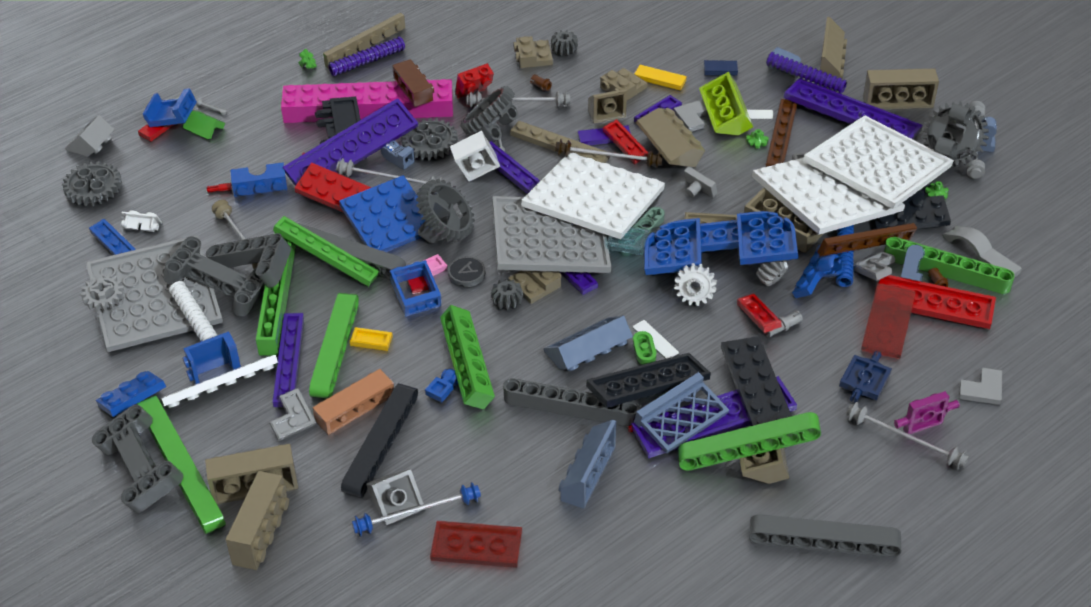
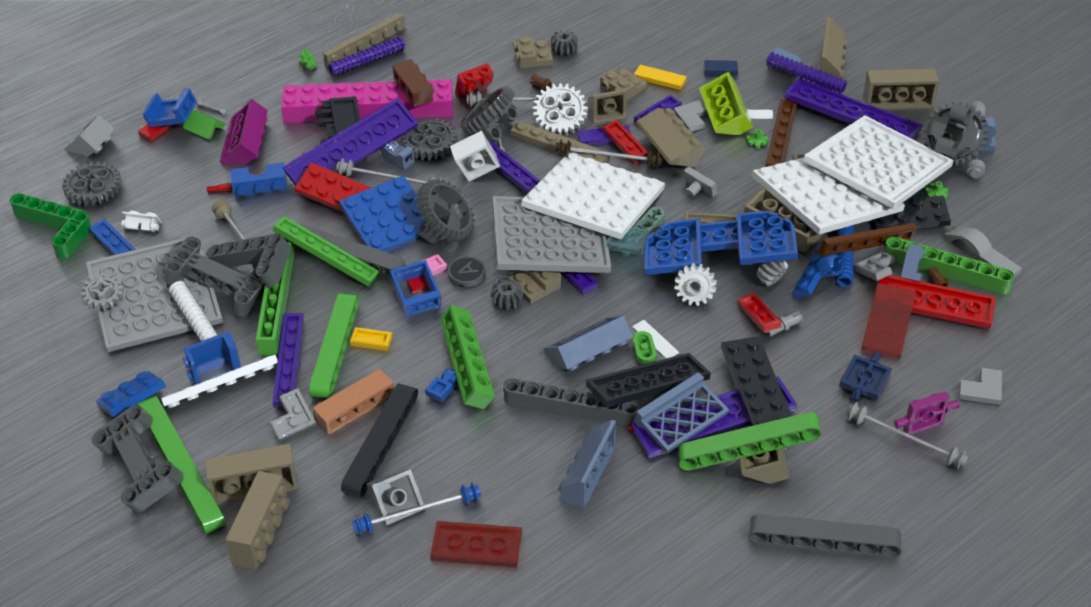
(71, 221): none -> green beam
(244, 134): none -> magenta slope
(556, 96): none -> white gear

